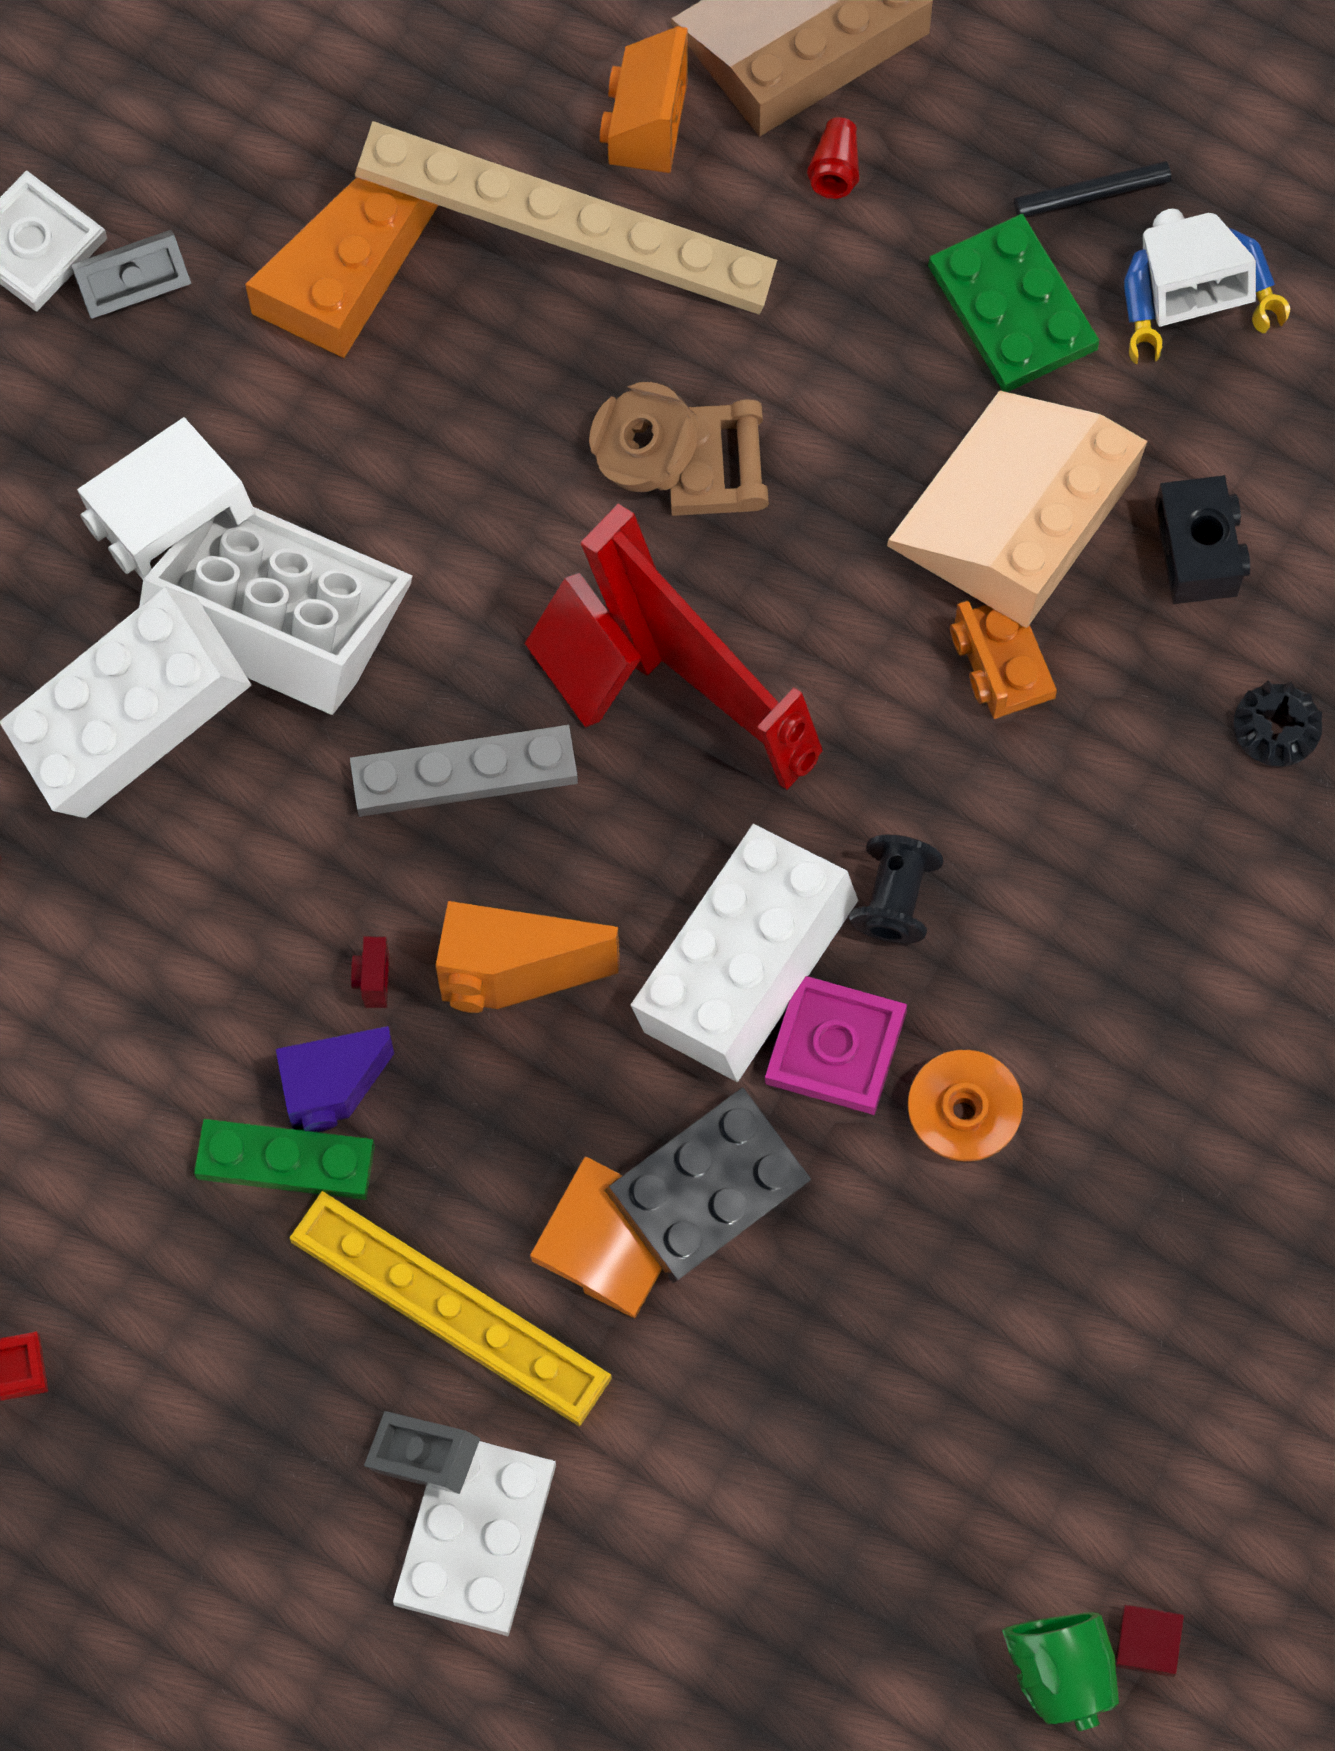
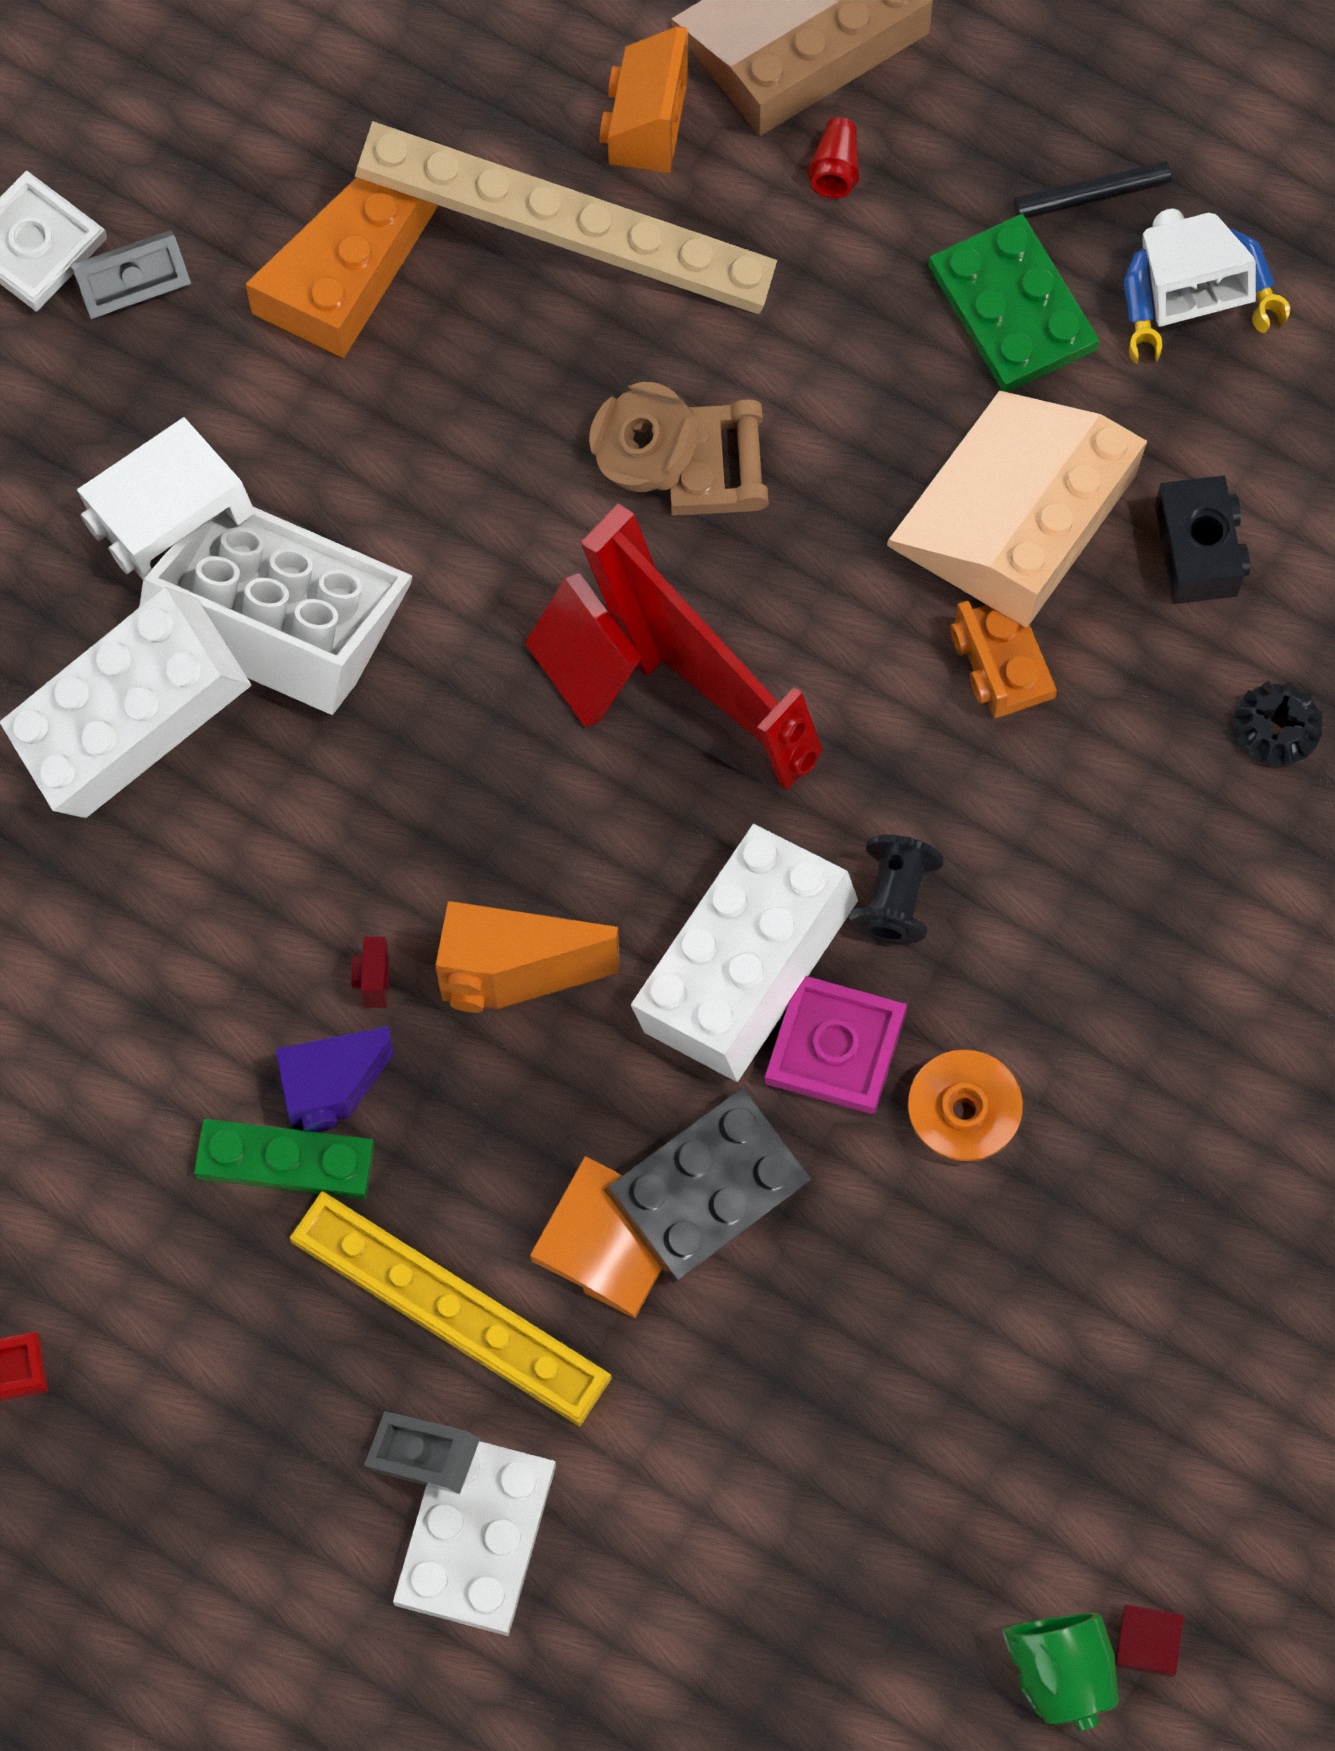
(463, 770): light grey plate -> none

